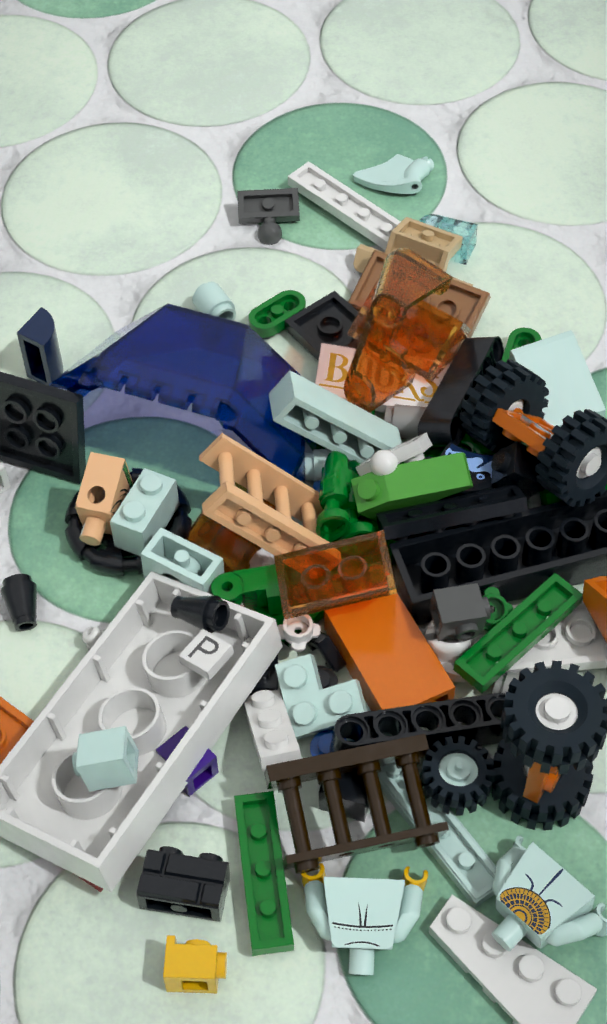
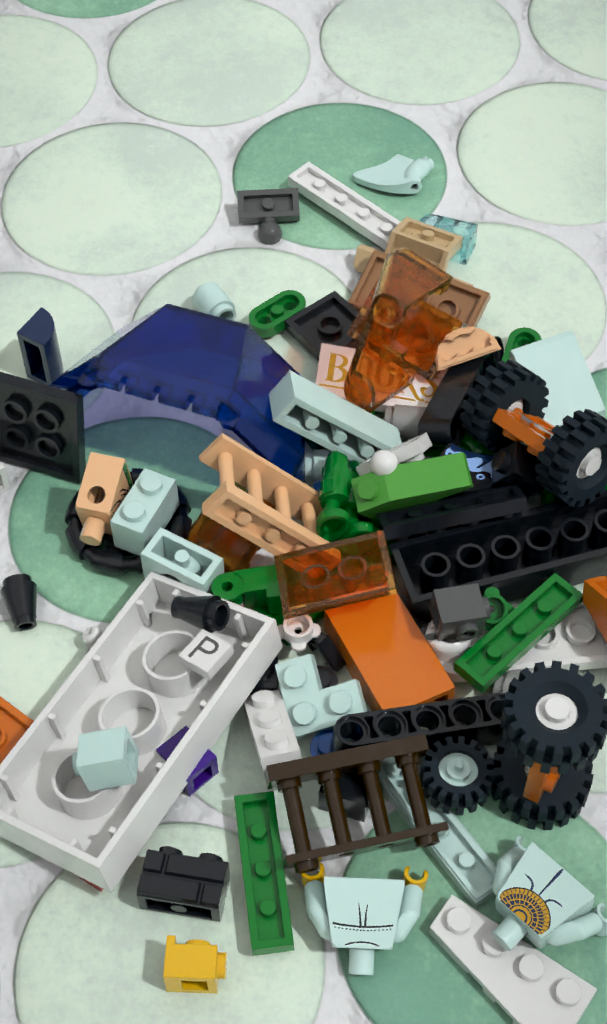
(464, 345): none -> light nougat plate

